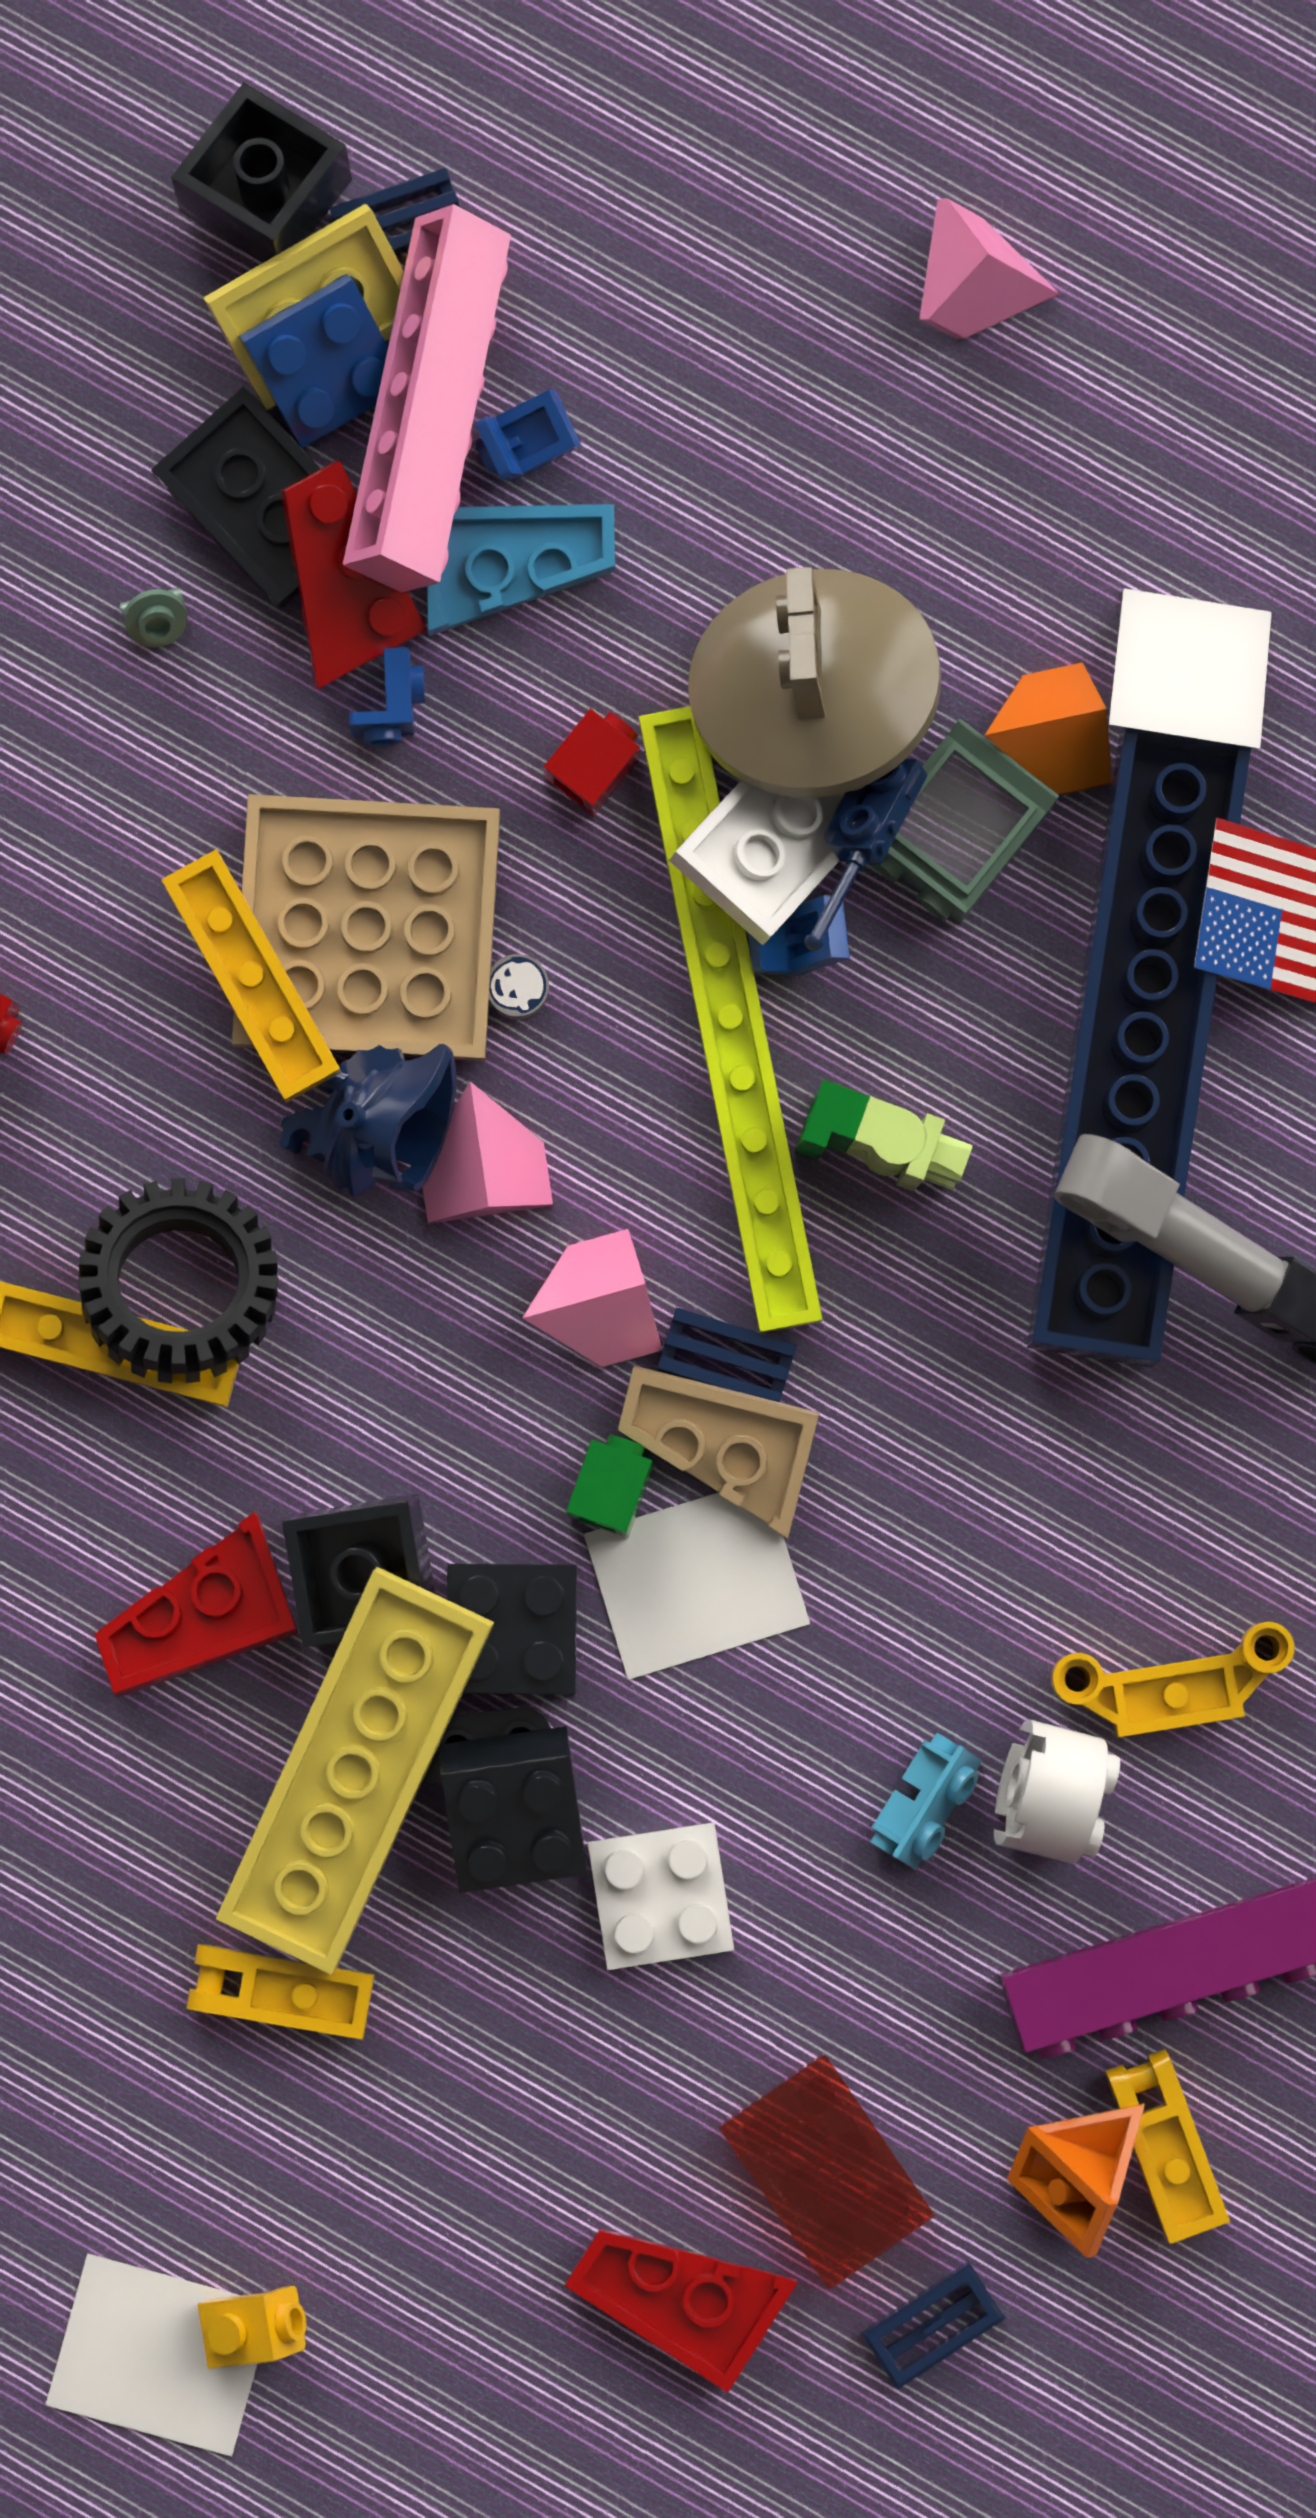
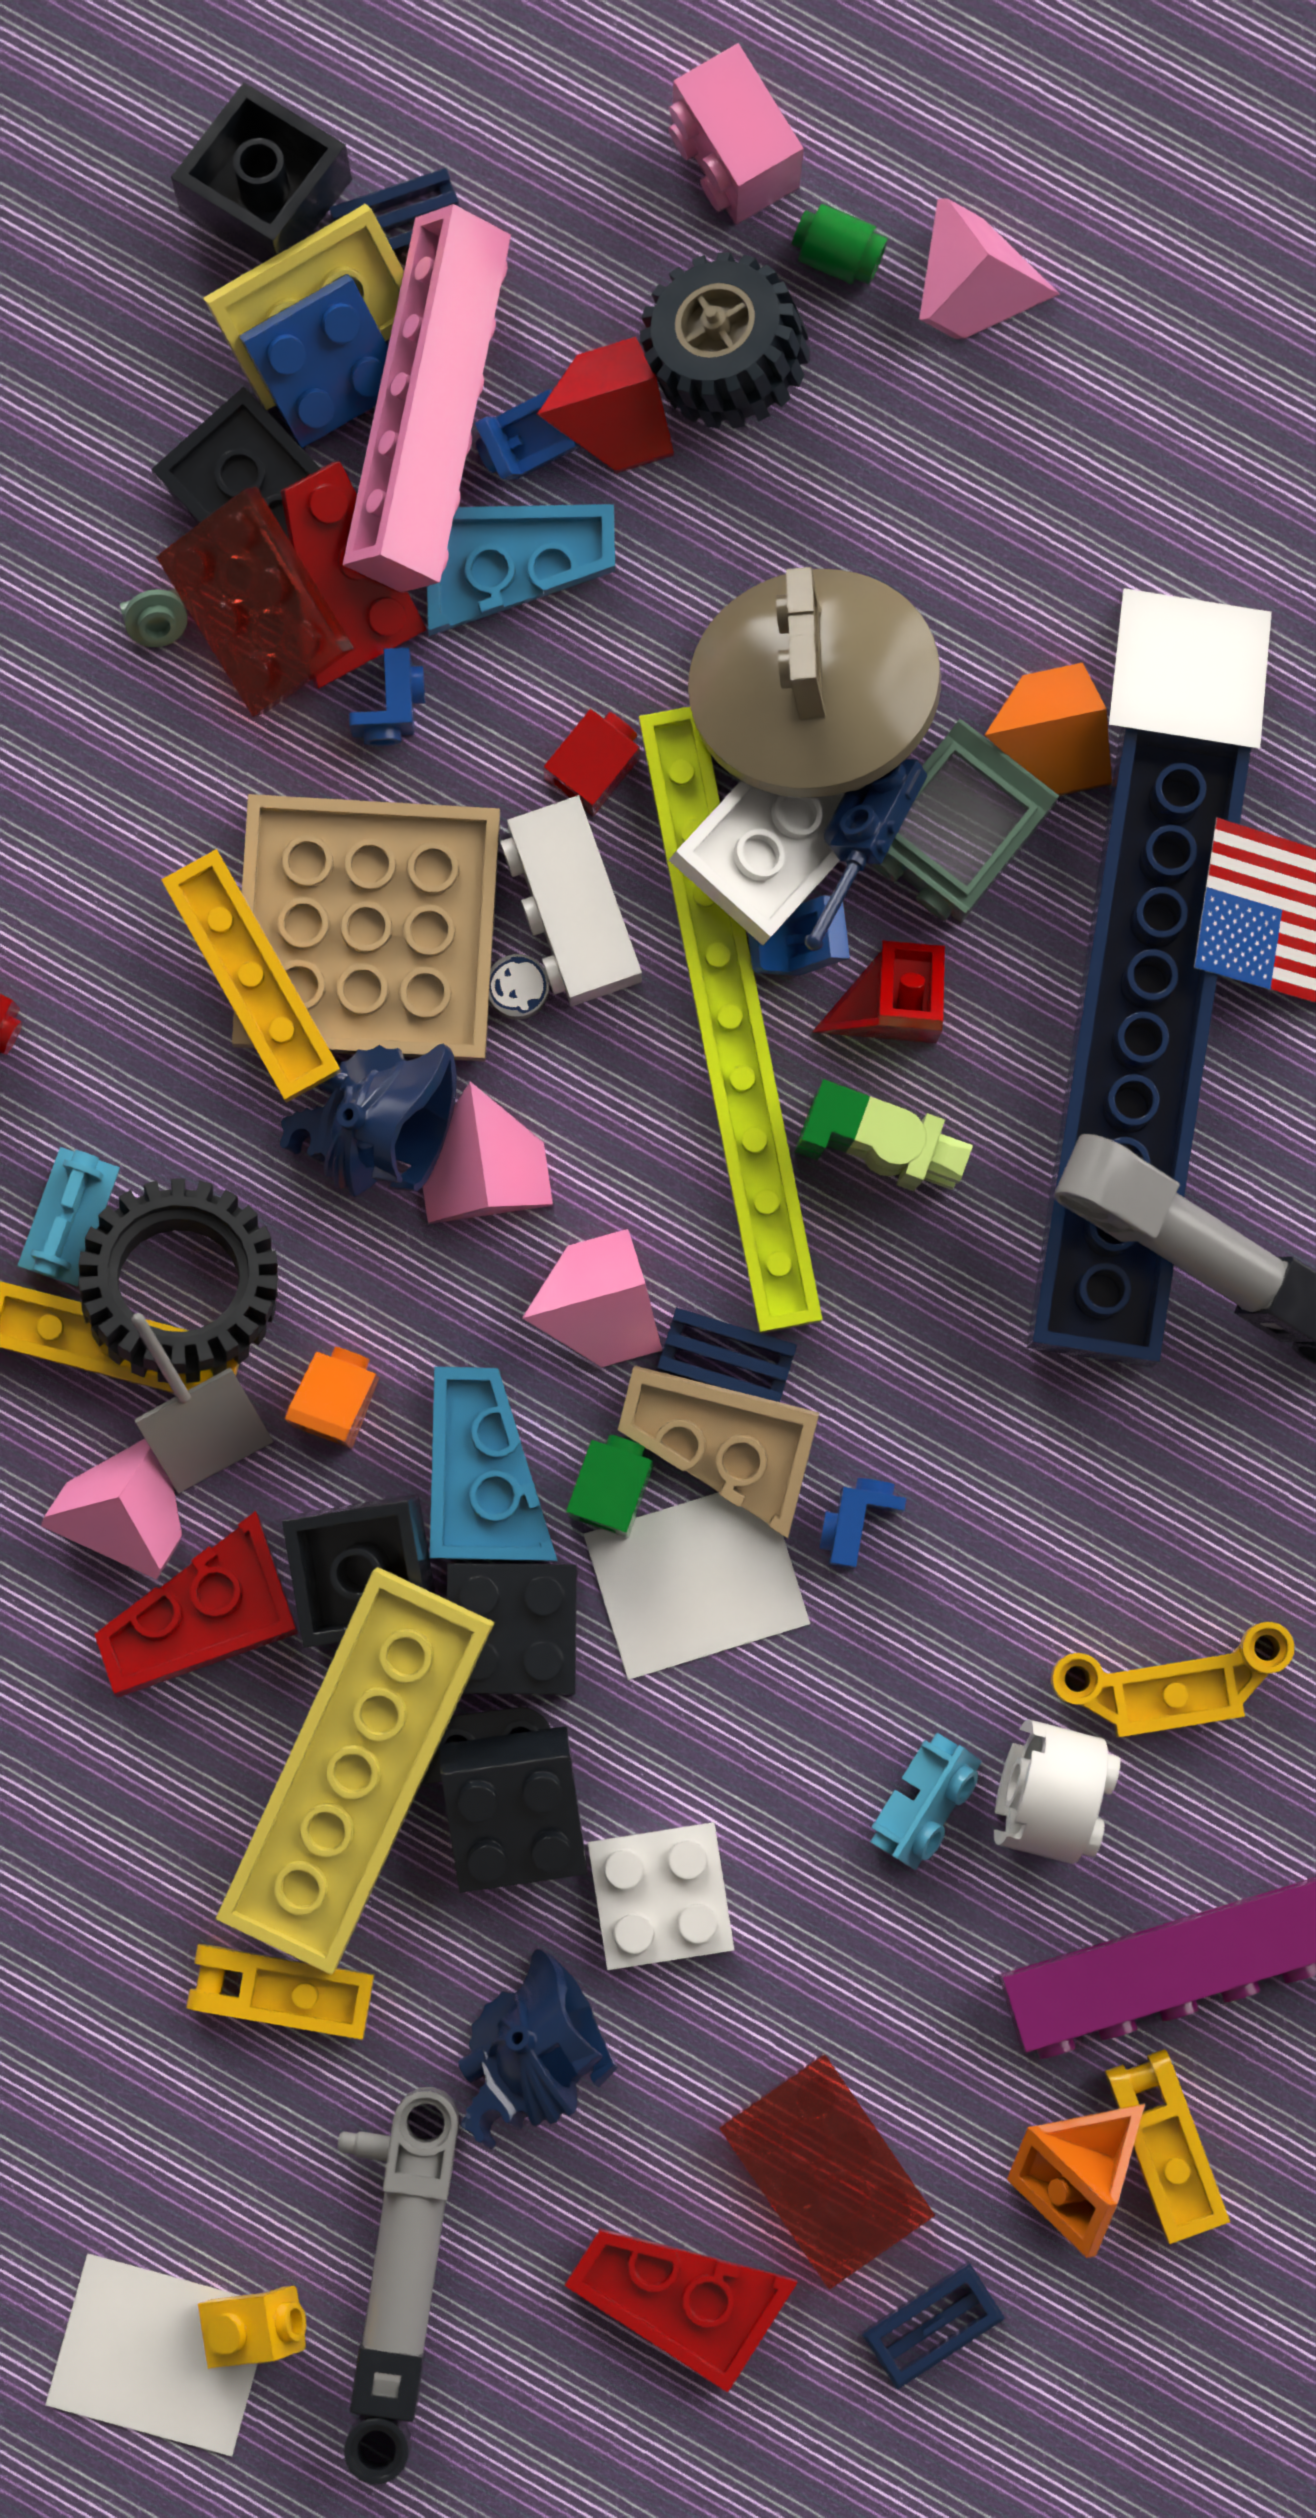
(69, 1207): none -> medium azure hinge
(121, 1510): none -> bright pink slope
(201, 1426): none -> light grey piece
(254, 601): none -> clear red plate
(333, 1397): none -> orange slope
(402, 2278): none -> light grey piece
(480, 1476): none -> dark azure wing
(533, 2052): none -> dark blue helmet
(571, 902): none -> white brick
(611, 407): none -> red slope
(725, 340): none -> black wheel
(735, 135): none -> bright pink brick
(839, 244): none -> green brick
(843, 1529): none -> blue bracket
(894, 996): none -> red slope

